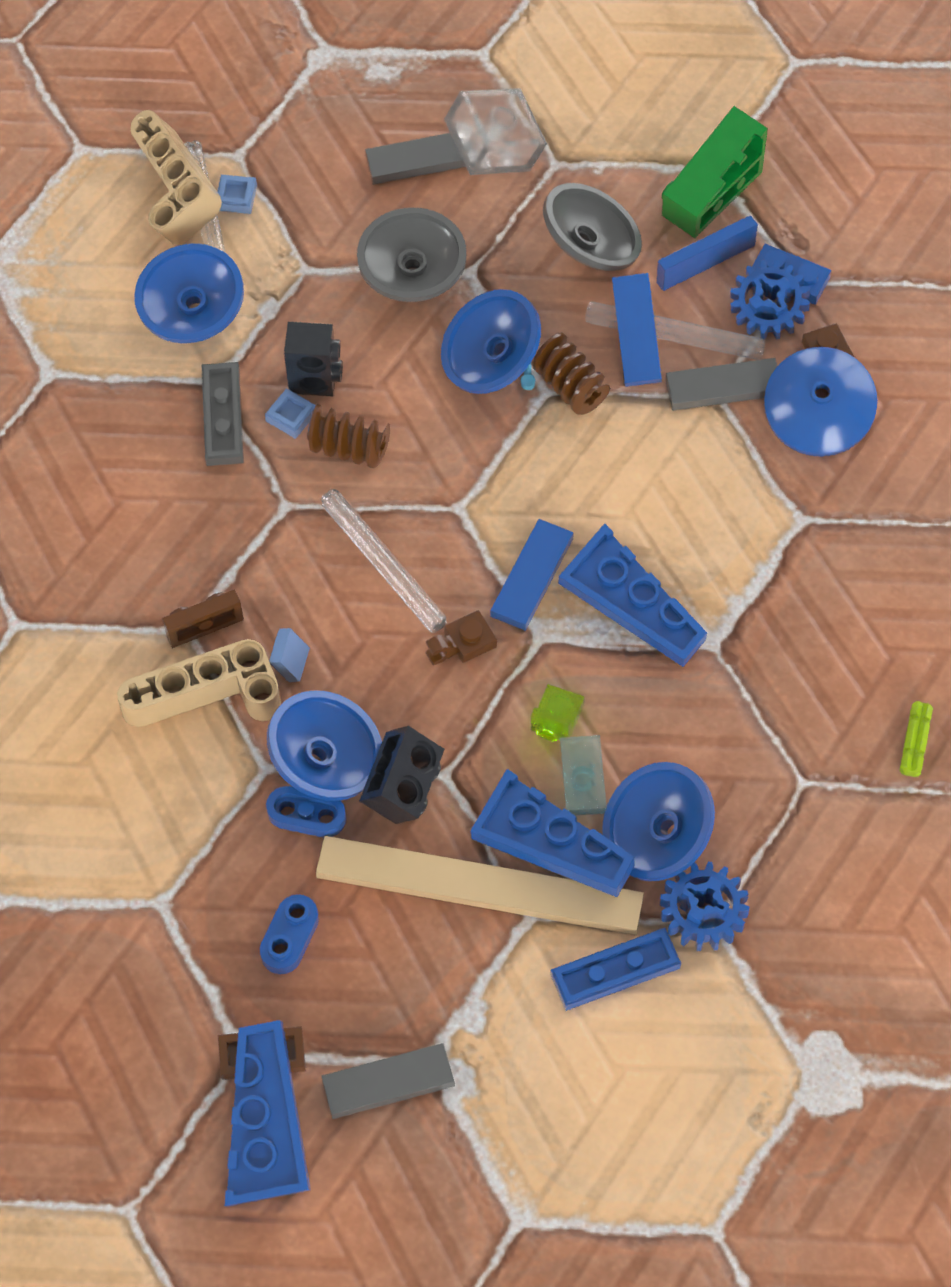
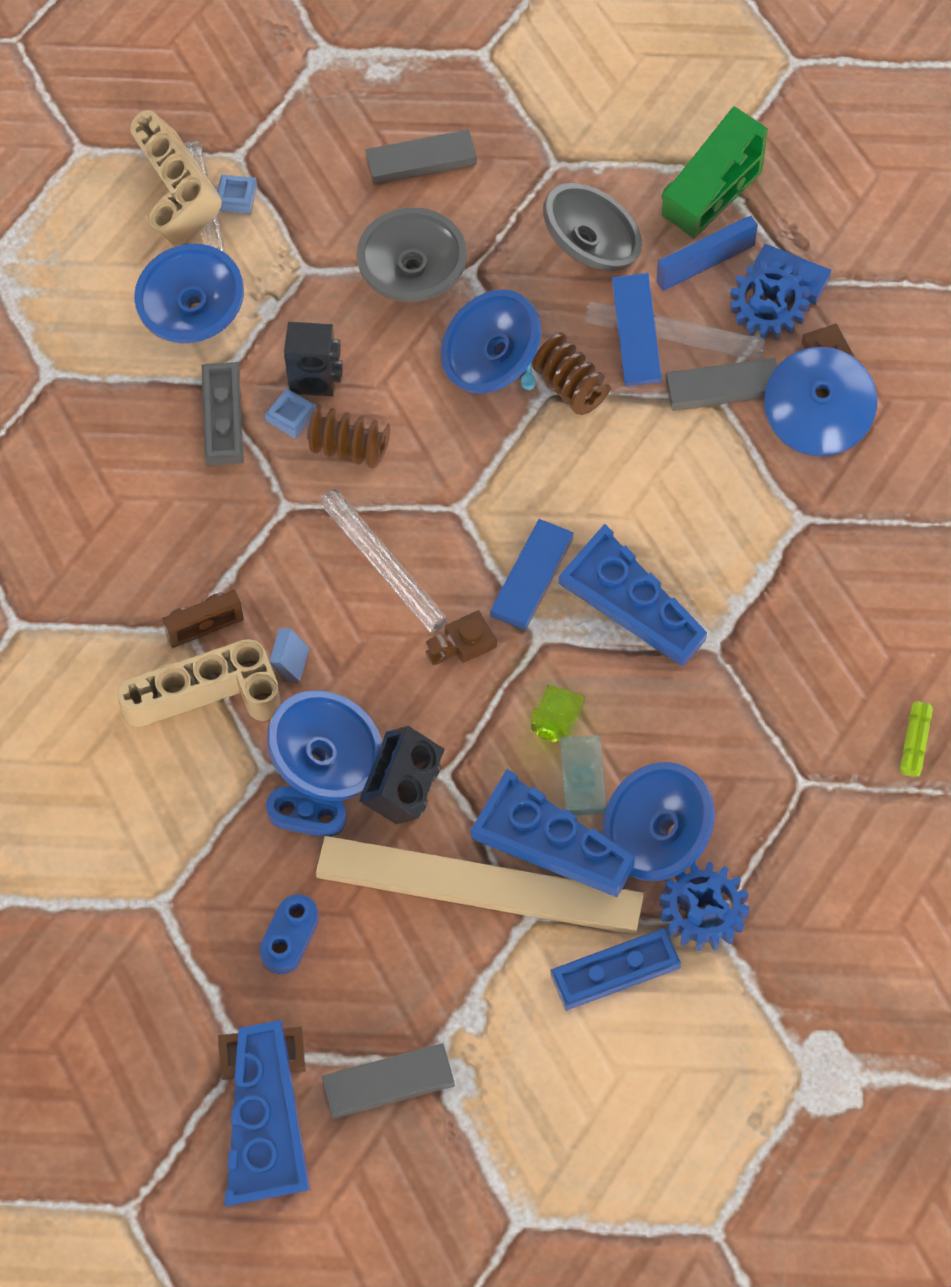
(495, 131): clear brick -> none

